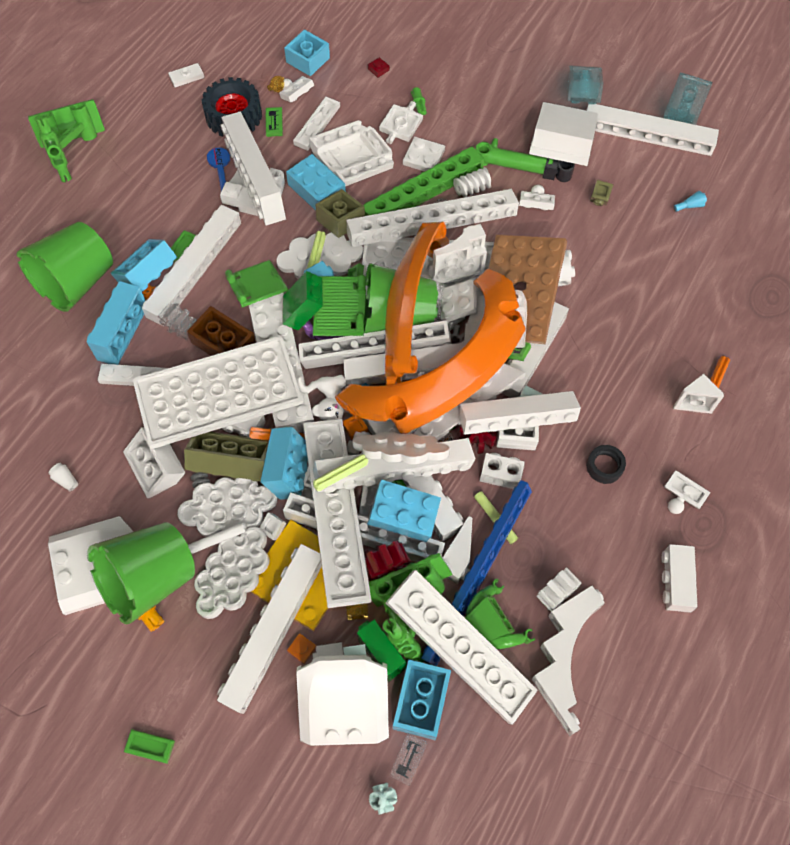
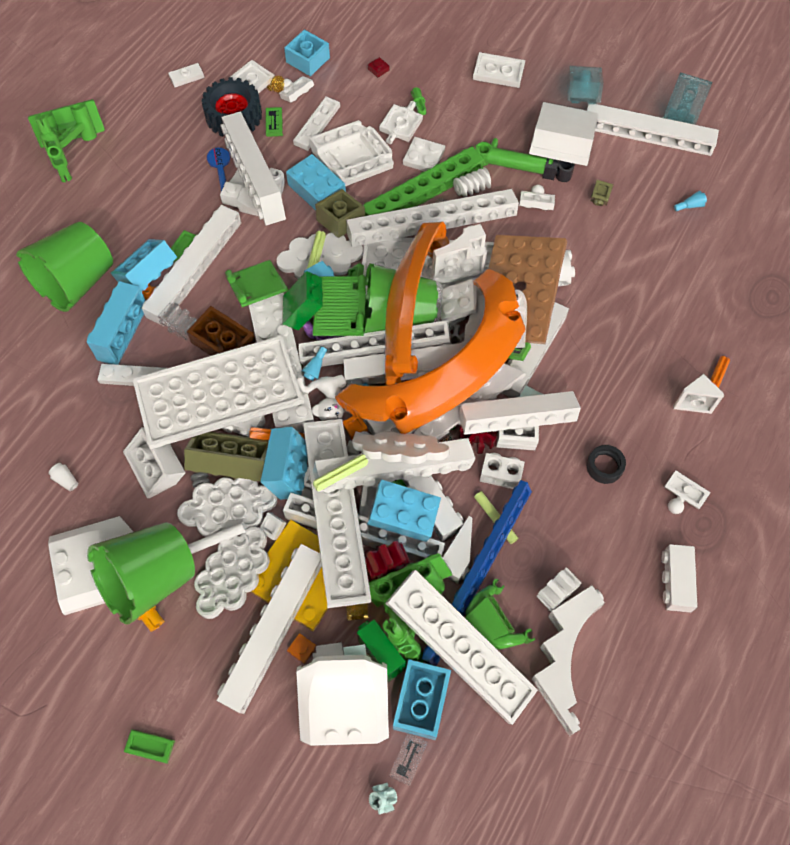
(255, 75): none -> white plate
(312, 369): none -> medium azure cone
(499, 70): none -> white plate

